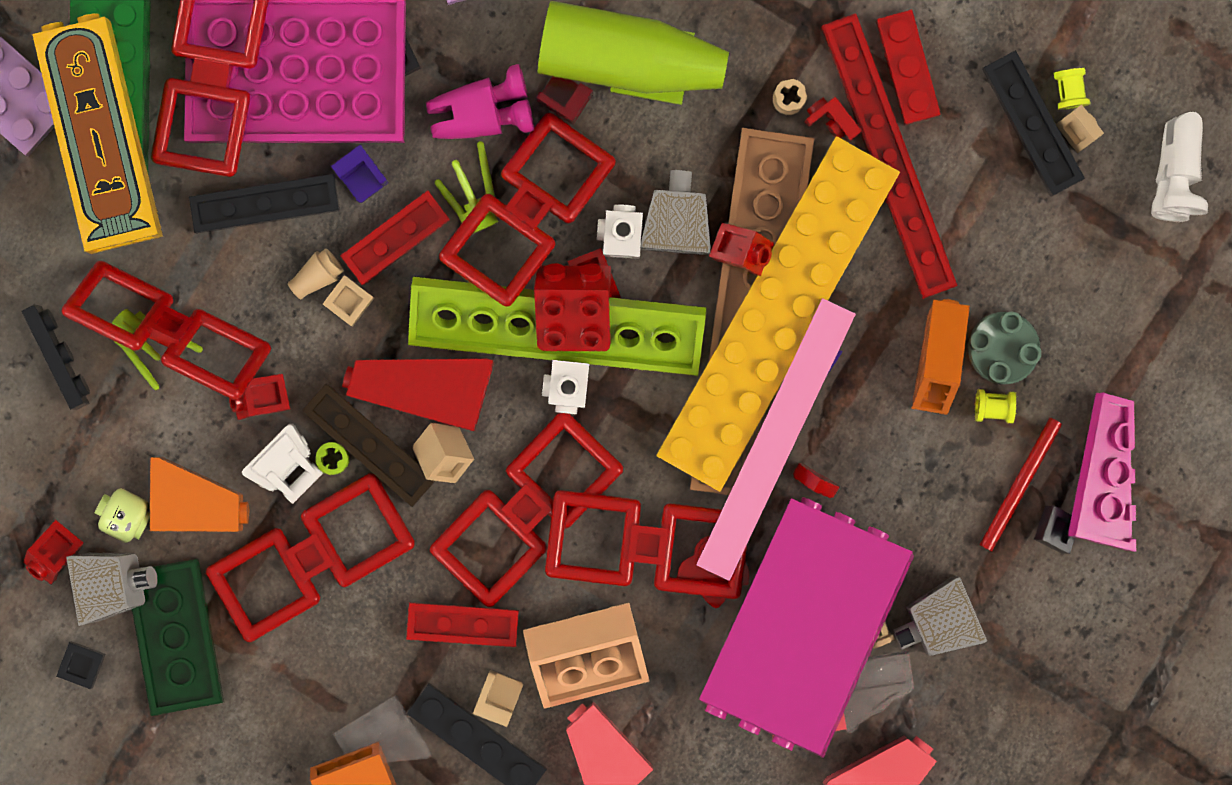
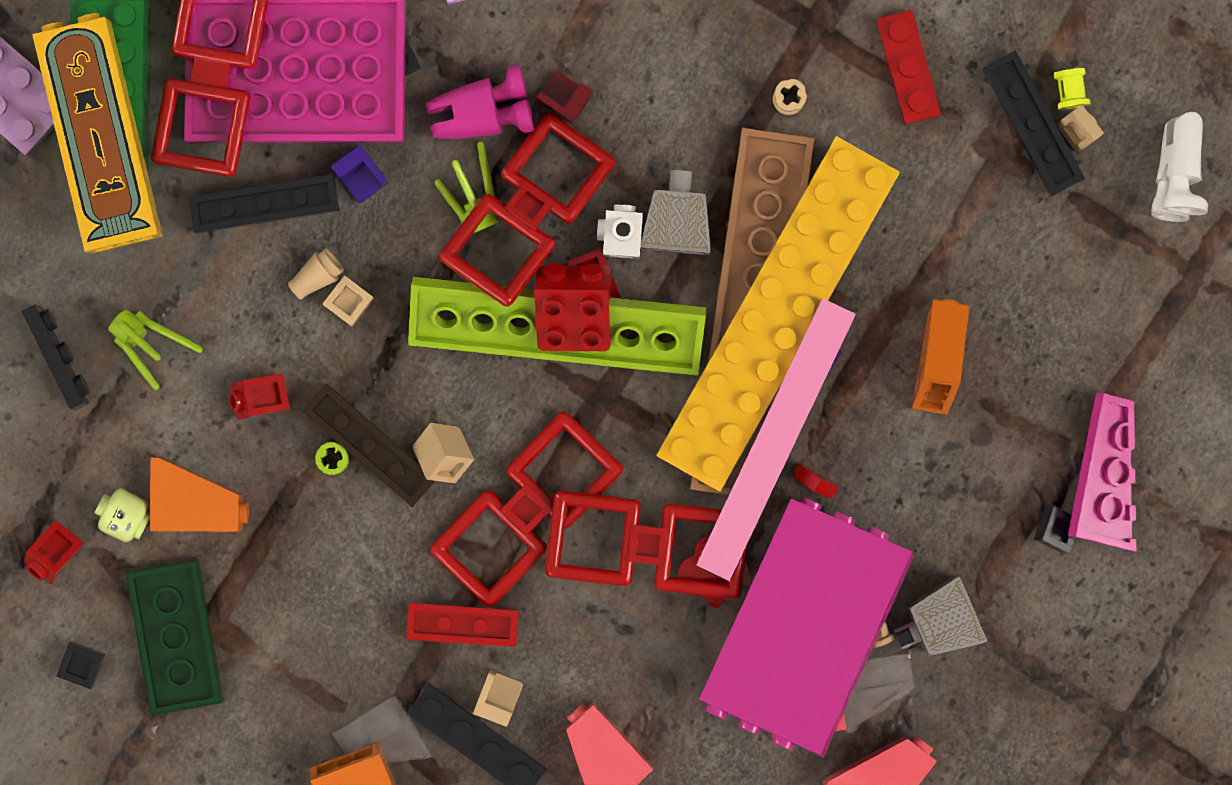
(107, 584): light grey torso -> none
(167, 328): red bar -> none
(280, 460): white piece -> none
(310, 557): red bar -> none
(395, 238): red plate -> none
(429, 388): red slope -> none
(566, 386): white brick -> none
(586, 655): light nougat slope -> none
(628, 54): lime piece -> none
(742, 248): red bracket -> none
(839, 122): red bracket -> none
(886, 144): red tile -> none
(995, 406): neon yellow bush -> none
(1004, 348): sand green dish -> none
(1020, 484): red bar -> none

